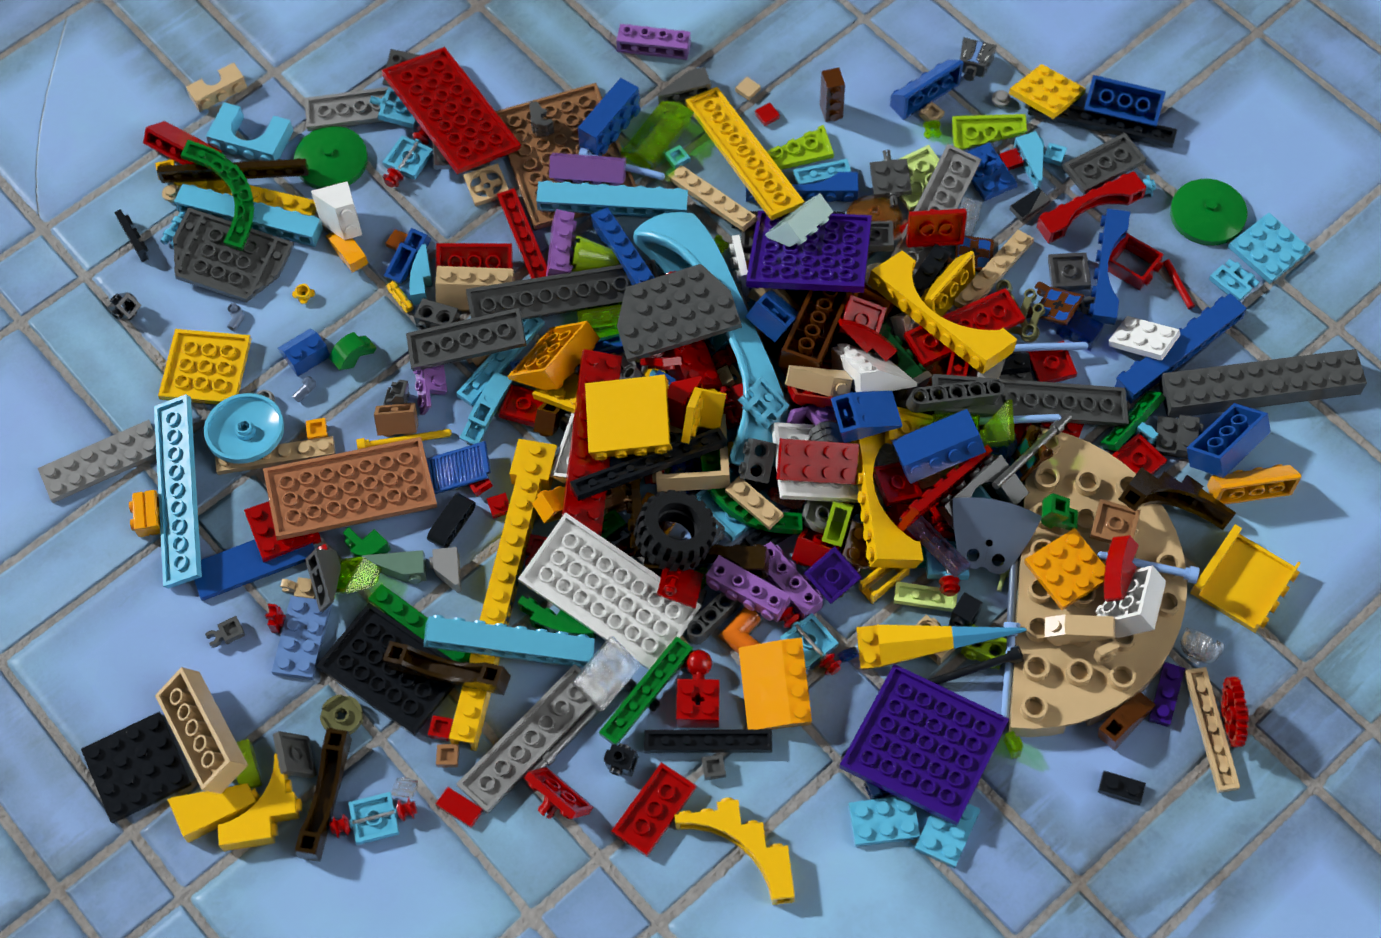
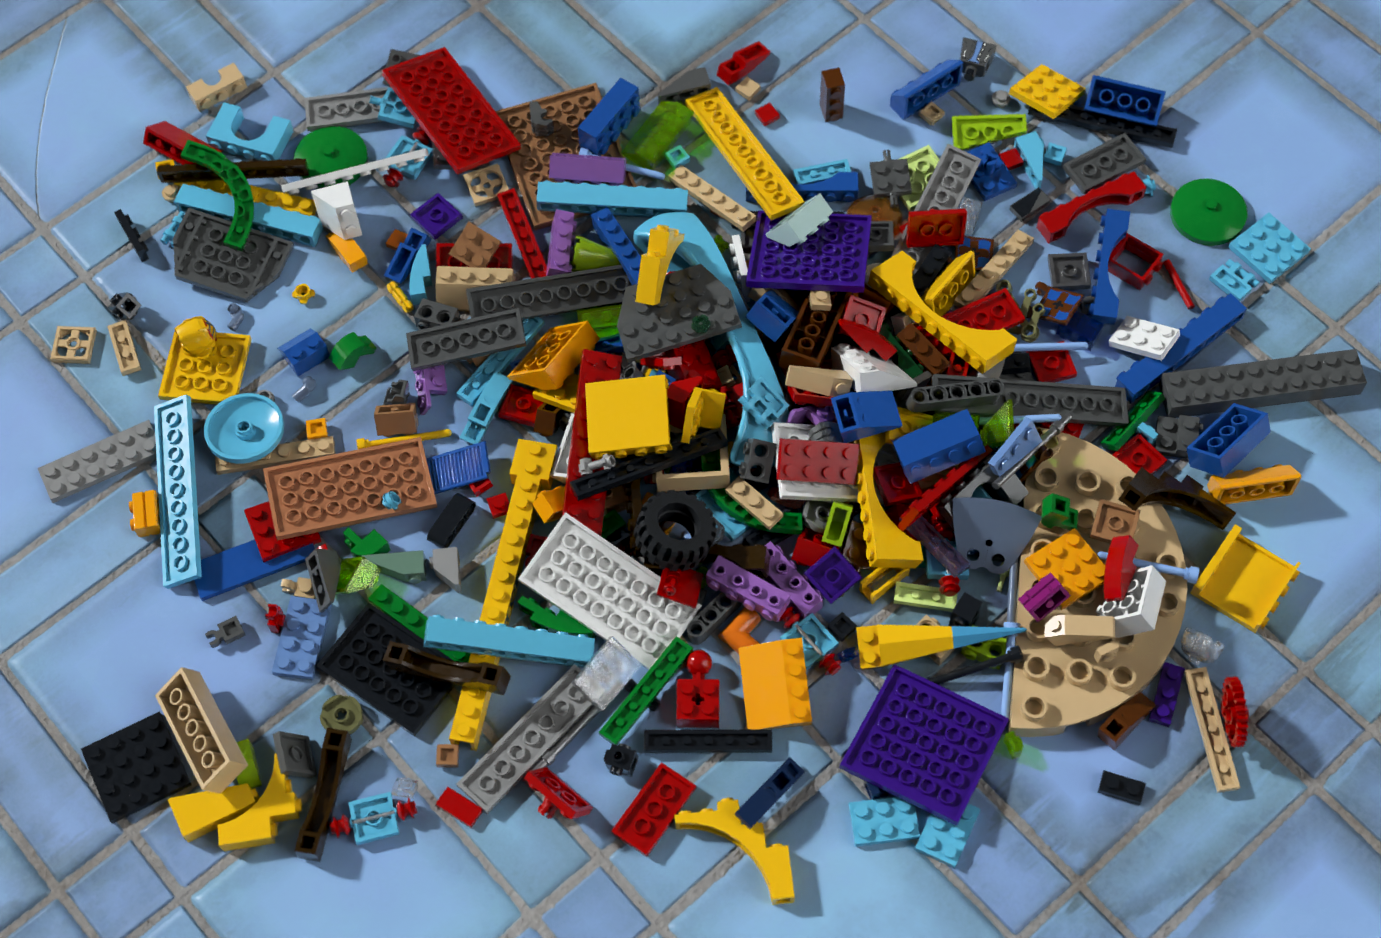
(70, 356): none -> tan piece
(124, 347): none -> tan plate
(197, 336): none -> yellow piece
(347, 174): none -> white plate
(391, 500): none -> medium azure plate
(436, 216): none -> dark purple plate
(440, 728): red plate -> none
(475, 247): none -> medium nougat plate
(587, 466): none -> light grey bar
(653, 41): medium lavender brick -> none
(655, 263): none -> yellow arch
(704, 327): none -> clear green plate
(713, 767): dark grey plate -> none
(742, 62): none -> red slope
(769, 792): none -> dark blue slope
(807, 149): lime wing -> none
(820, 300): none -> tan plate
(842, 626): none -> black plate
(923, 349): none -> reddish brown plate
(935, 124): clear neon green plate -> none
(1016, 447): none -> medium blue wing
(1044, 597): none -> magenta brick

